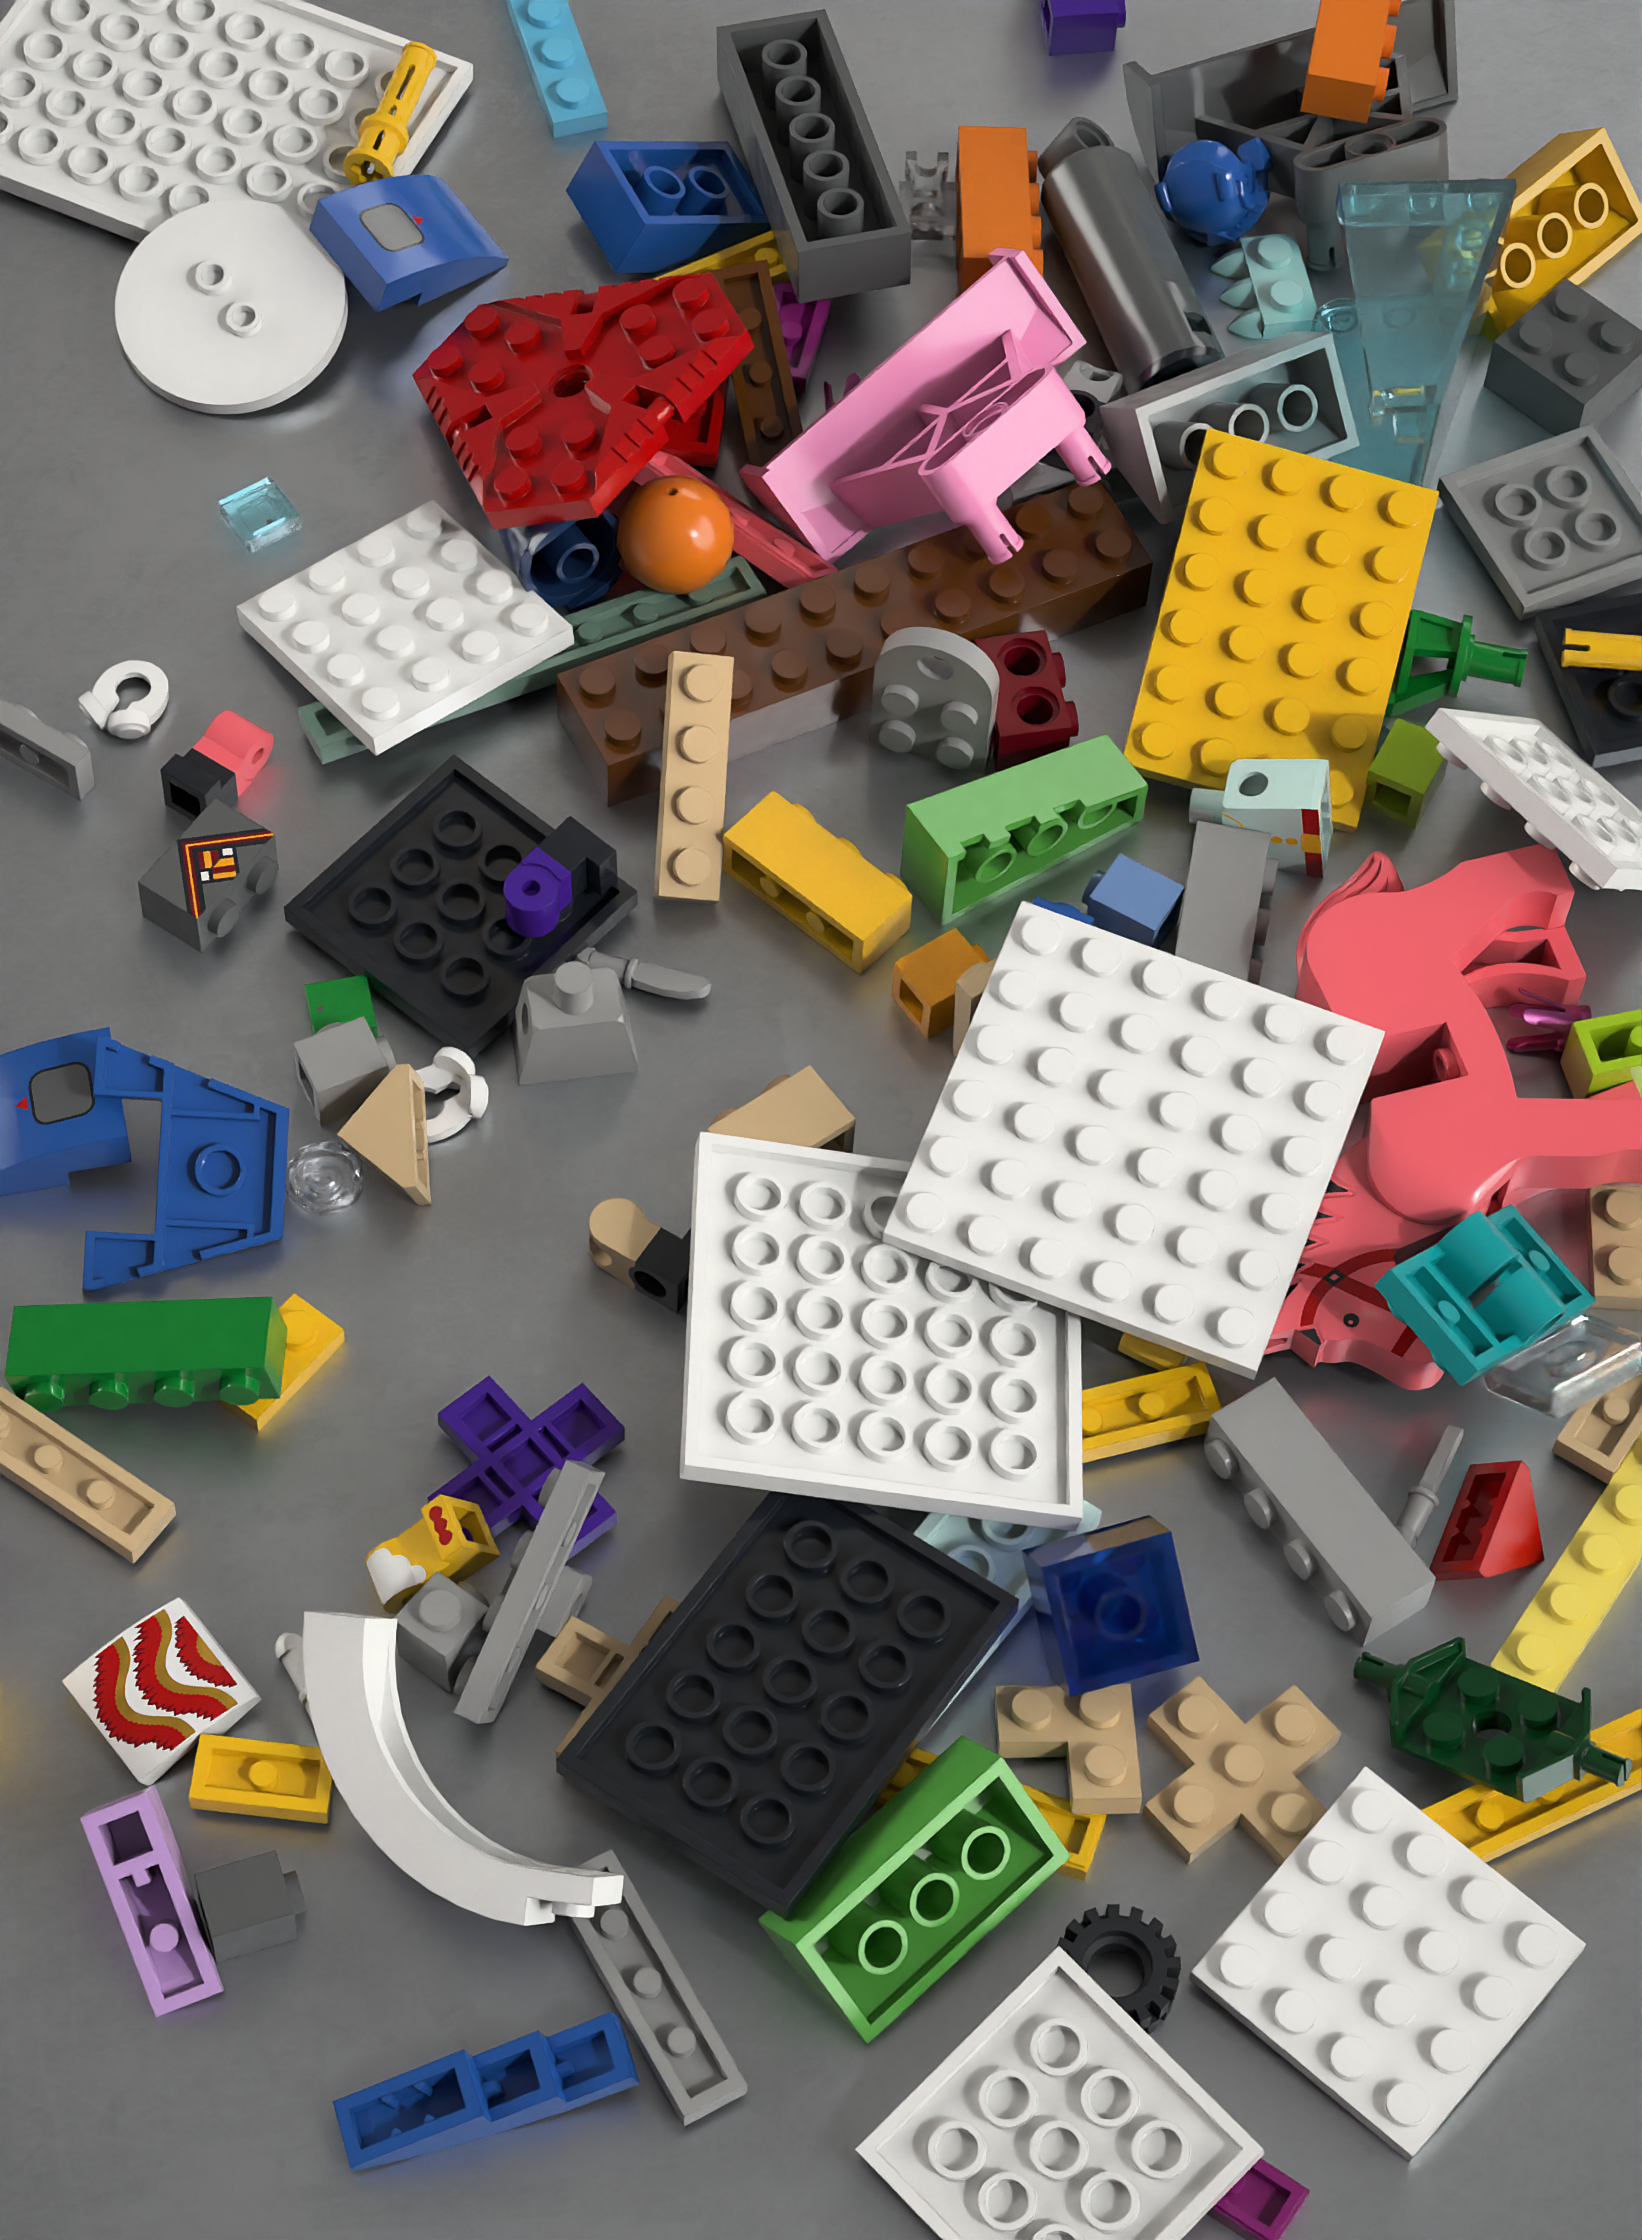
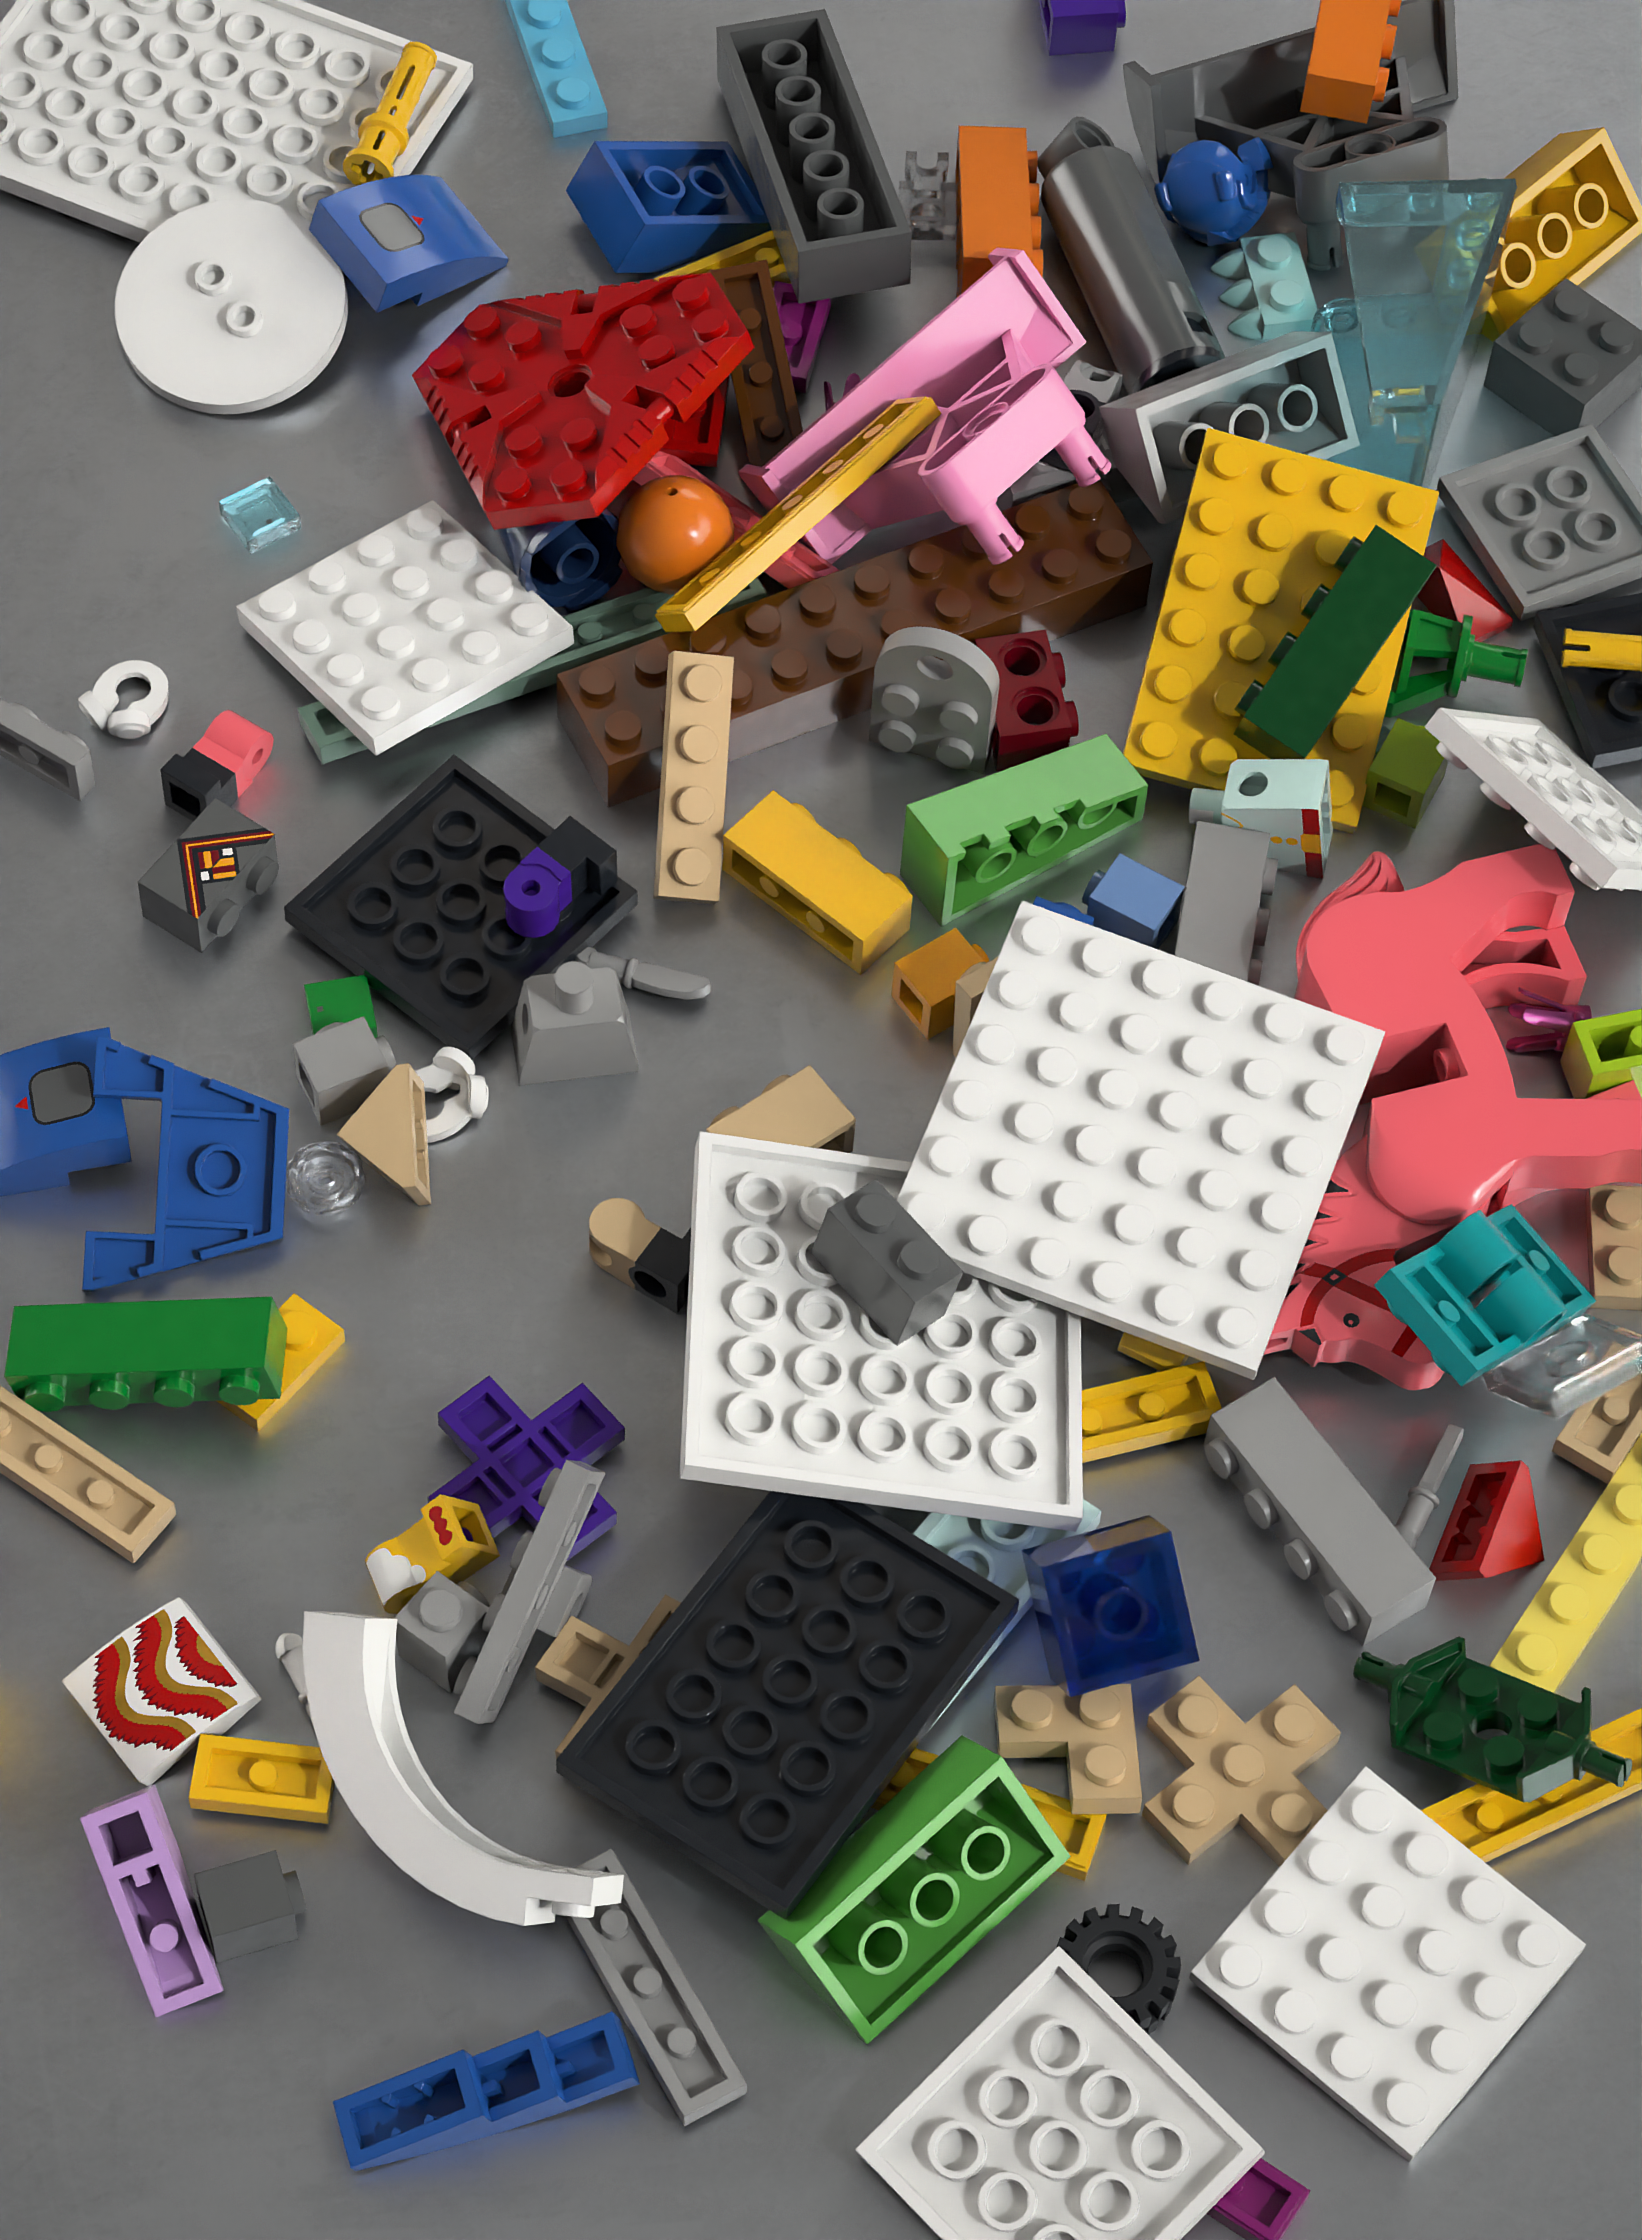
(796, 514): none -> yellow tile
(886, 1262): none -> dark grey brick
(1334, 648): none -> dark green brick
(1457, 591): none -> red slope

